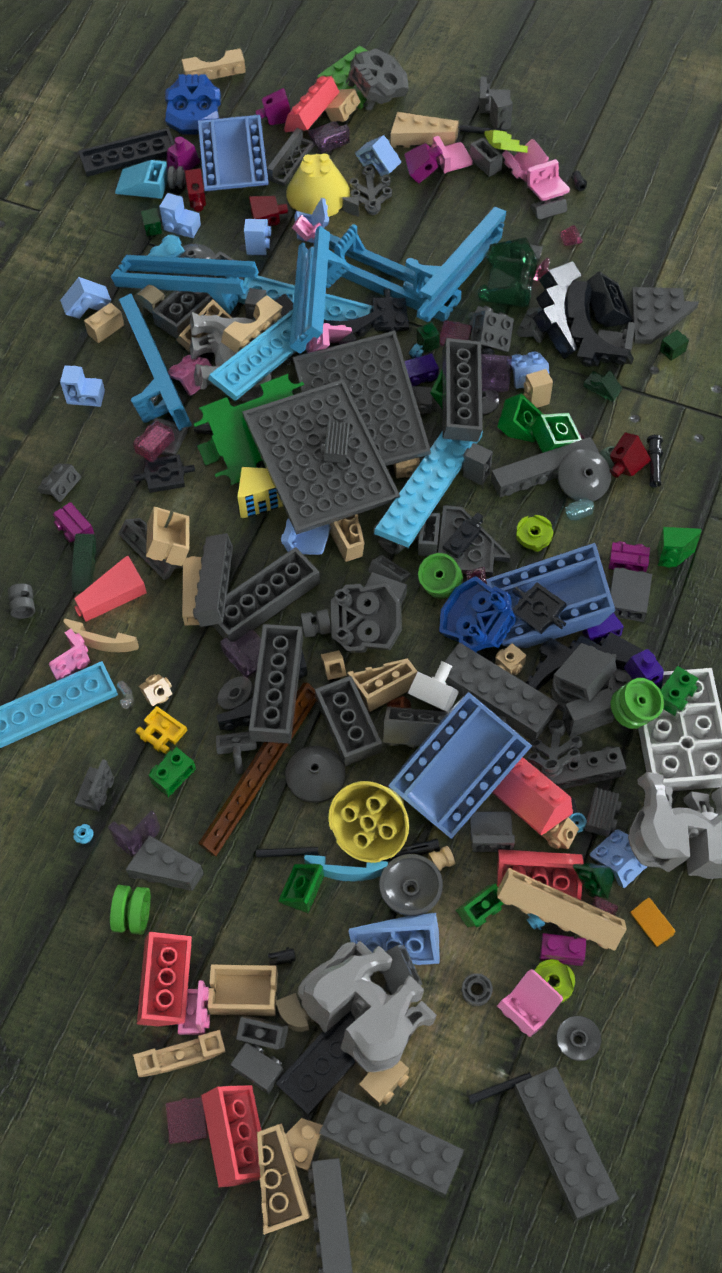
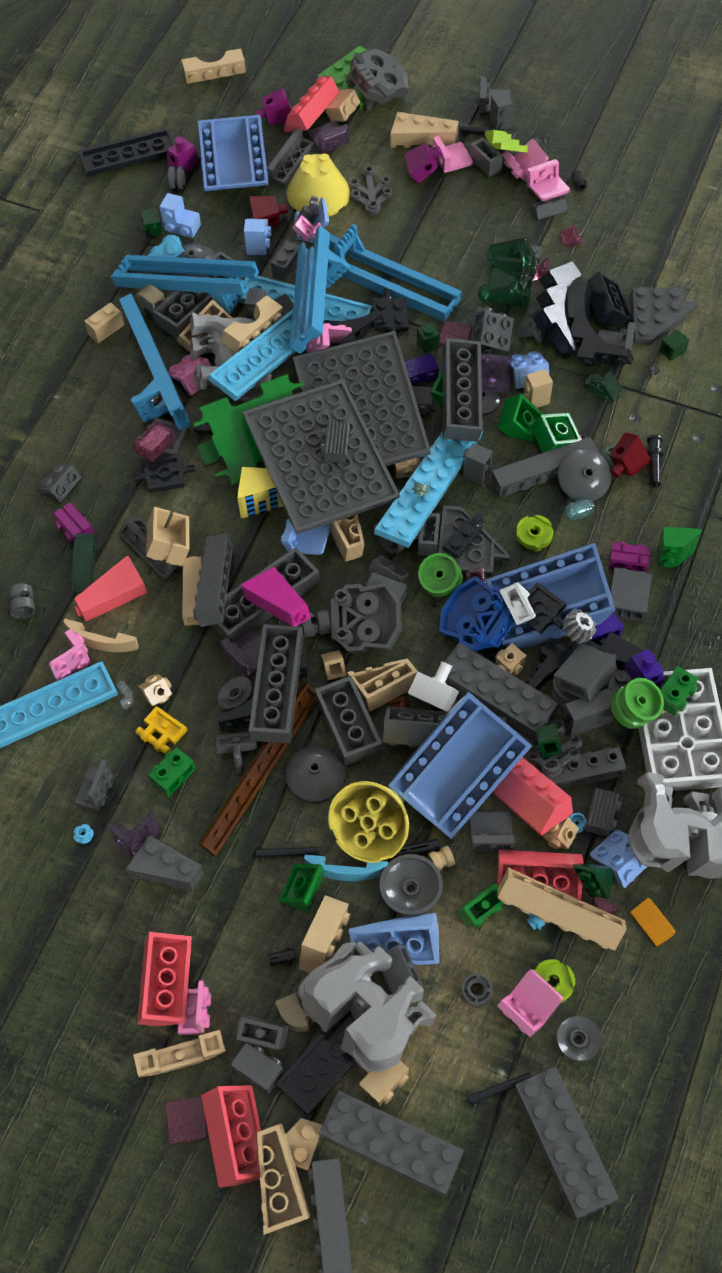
(79, 389): light blue brick -> none
(84, 295): light blue brick -> none
(130, 909): bright green wheel -> none
(144, 179): medium azure slope -> none
(192, 93): blue brick -> none
(196, 194): dark red torso -> none
(243, 990): tan piece -> none
(277, 597): none -> dark pink slope
(285, 261): none -> dark grey brick
(311, 212): none -> flat silver plate
(323, 934): none -> tan wedge
(351, 205): dark grey slope -> none
(379, 154): light blue brick -> none
(416, 351): medium azure plate -> none
(420, 489): none -> sand green plate
(456, 269): dark azure piece -> none
(517, 602): none -> white slope
(548, 740): none -> dark green brick
(563, 949): magenta brick -> none
(579, 626): none -> light grey gear

